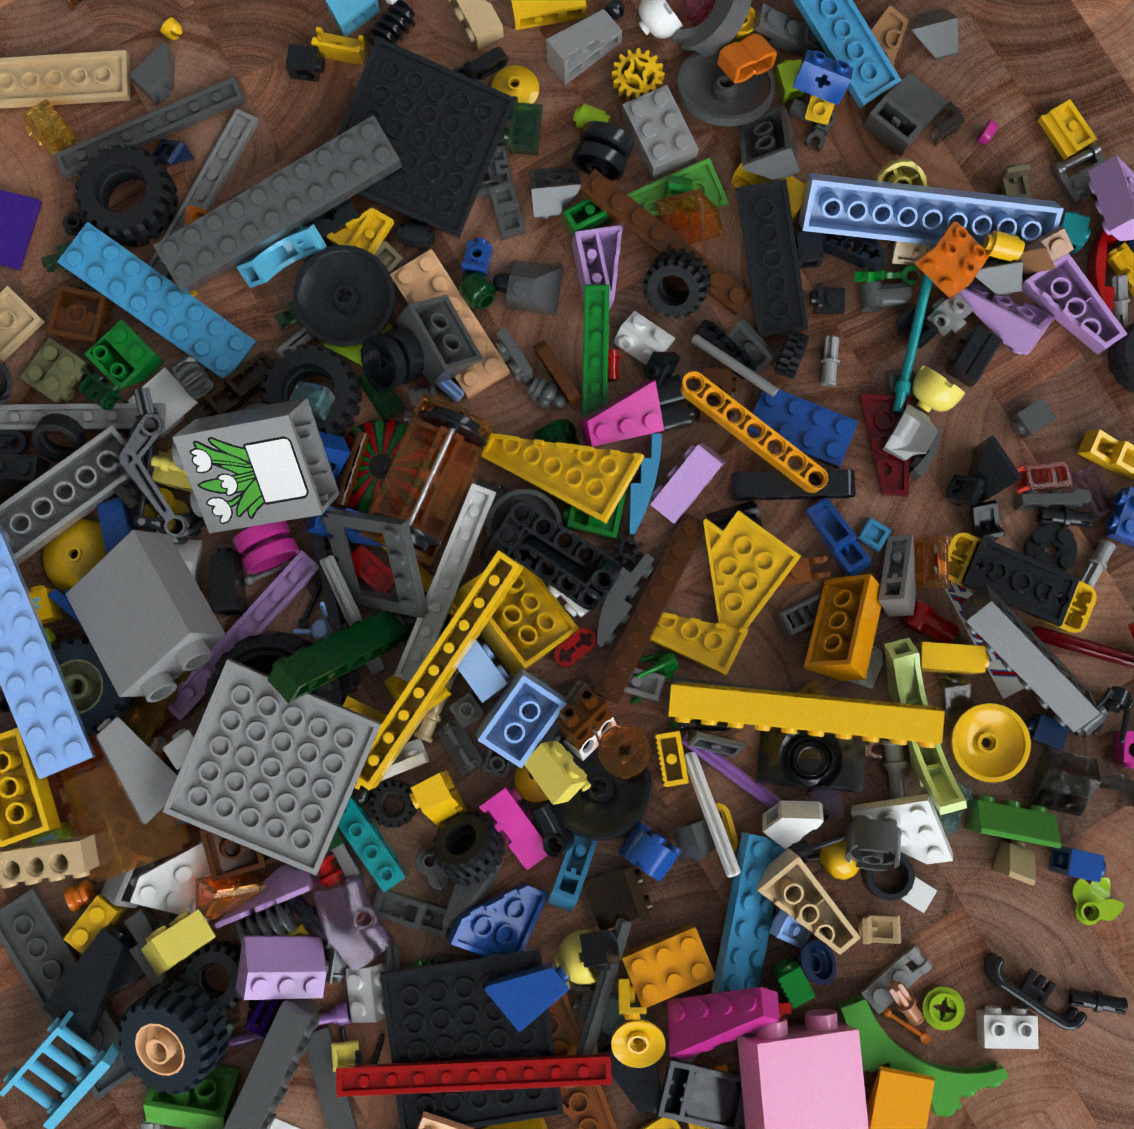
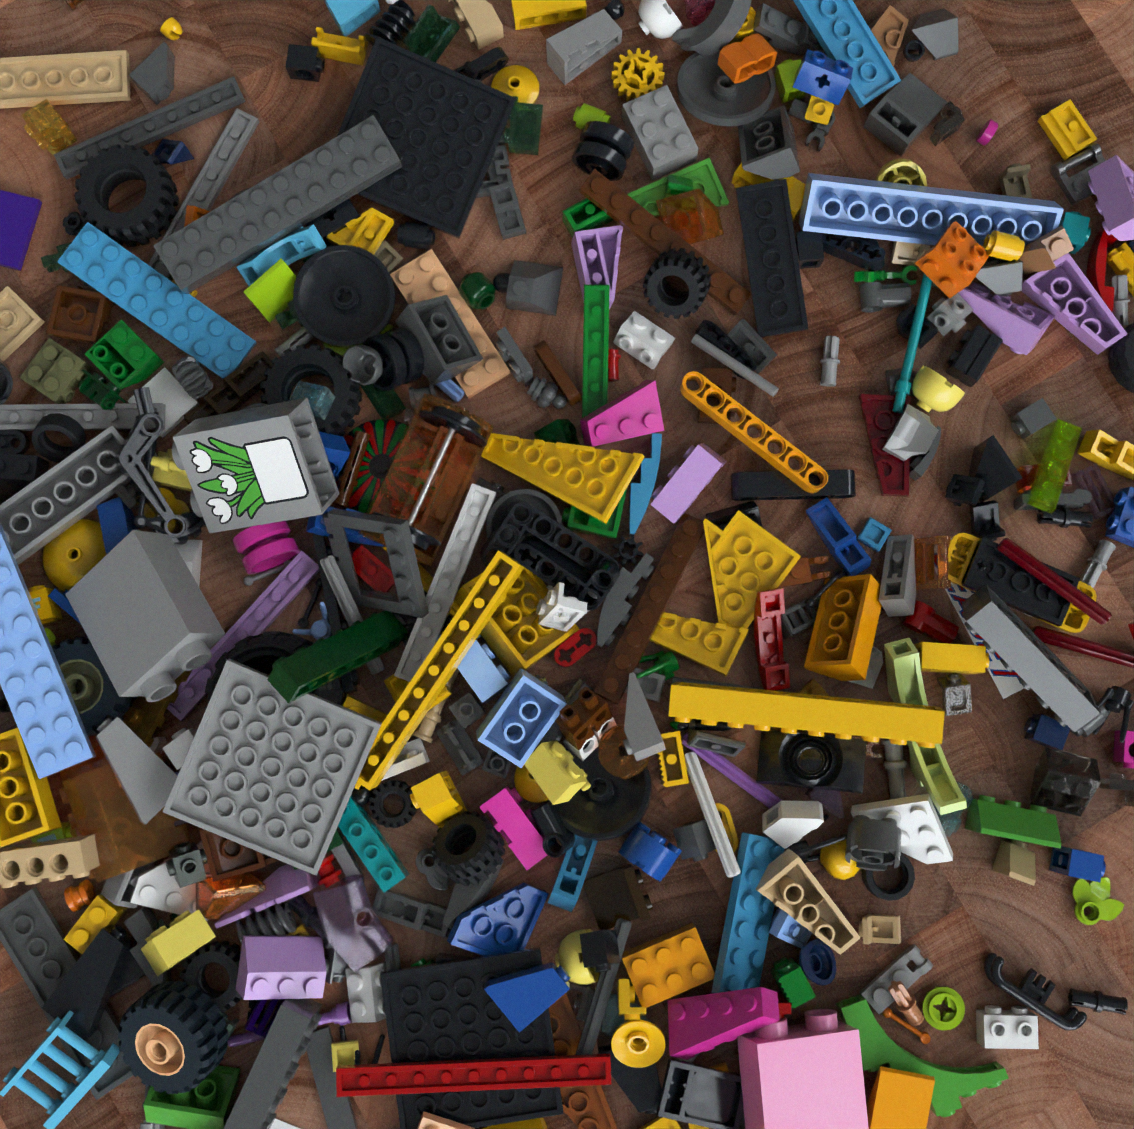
(187, 863): none -> pearl dark grey brick
(226, 583): black slope -> none
(272, 290): none -> lime slope
(363, 364): none -> dark grey hair
(431, 34): none -> clear green bracket
(481, 264): blue brick -> none
(553, 189): dark grey slope -> none
(560, 611): none -> white bracket
(639, 725): none -> light grey slope
(661, 366): black bracket -> none
(673, 405): black brick -> none
(768, 639): none -> red slope
(791, 354): black tyre -> none
(807, 426): blue plate -> none
(827, 300): black bracket -> none
(838, 573): none -> black hinge
(914, 45): none -> black hinge
(920, 895): white tile -> none
(1007, 746): yellow dish -> none
(1054, 466): none -> clear neon green plate
(1054, 581): none -> dark red axle
(1061, 539): black plate -> none

